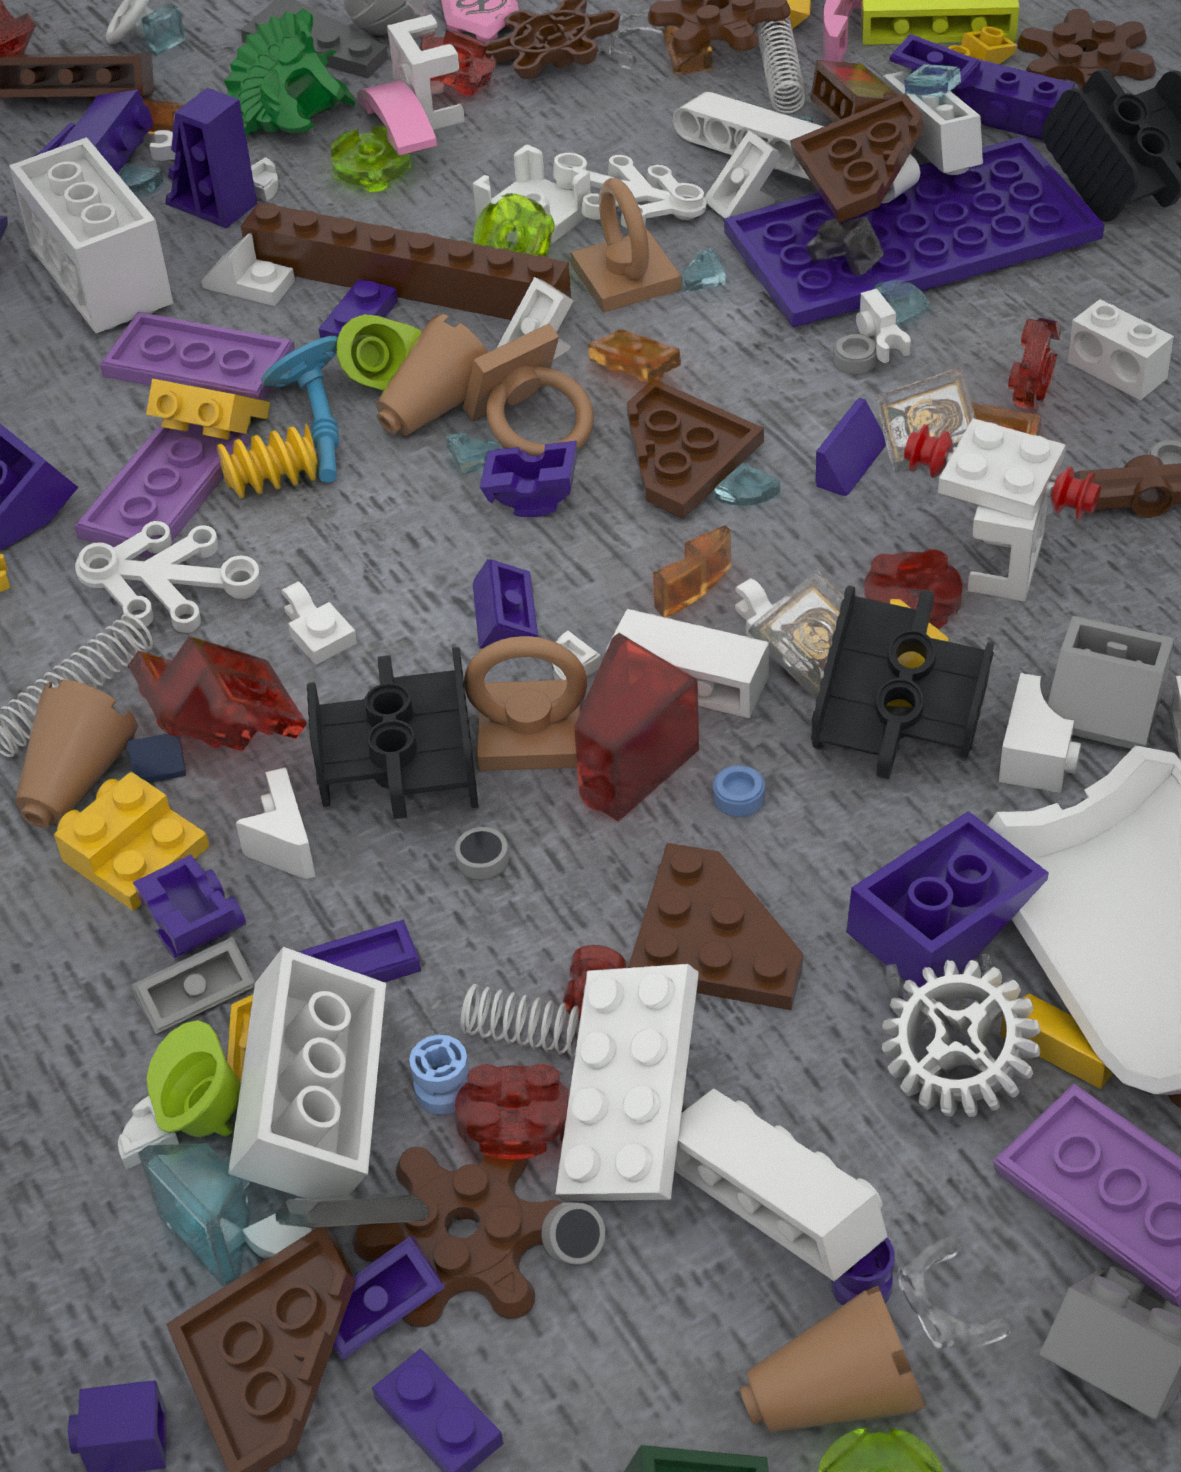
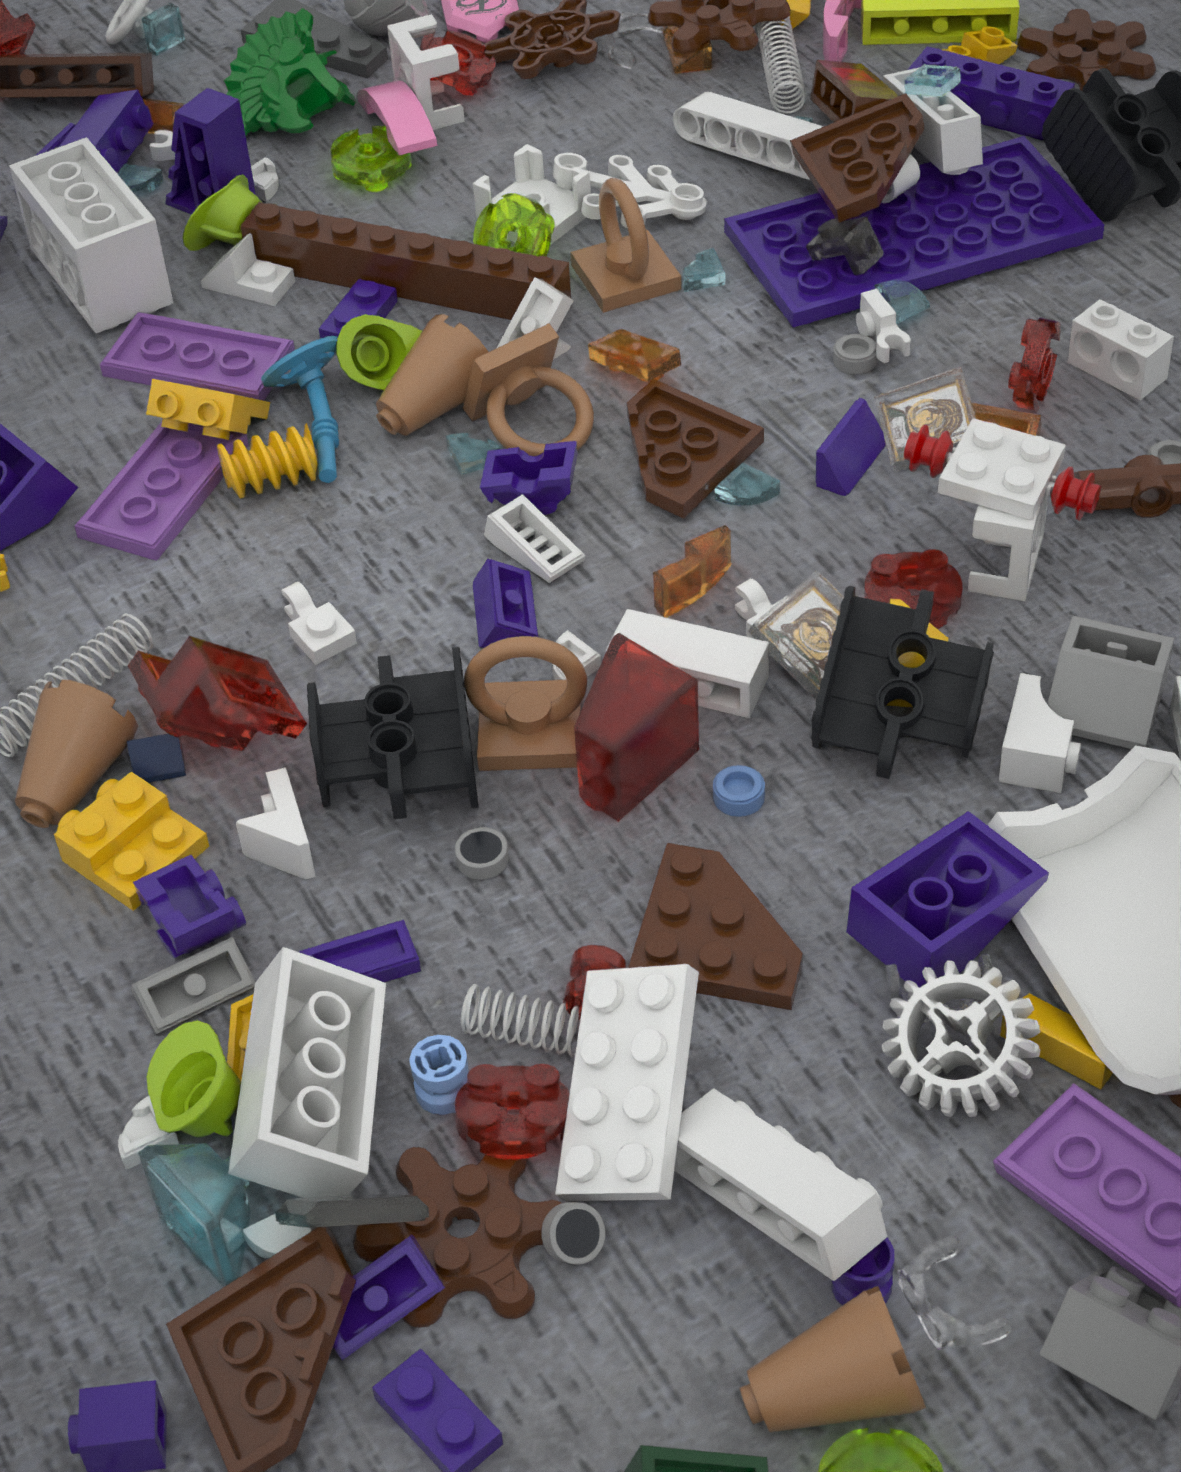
(162, 571): white plant -> none
(220, 216): none -> lime piece
(522, 513): none -> white slope
(741, 180): white slope -> none
(917, 51): dark purple slope -> none

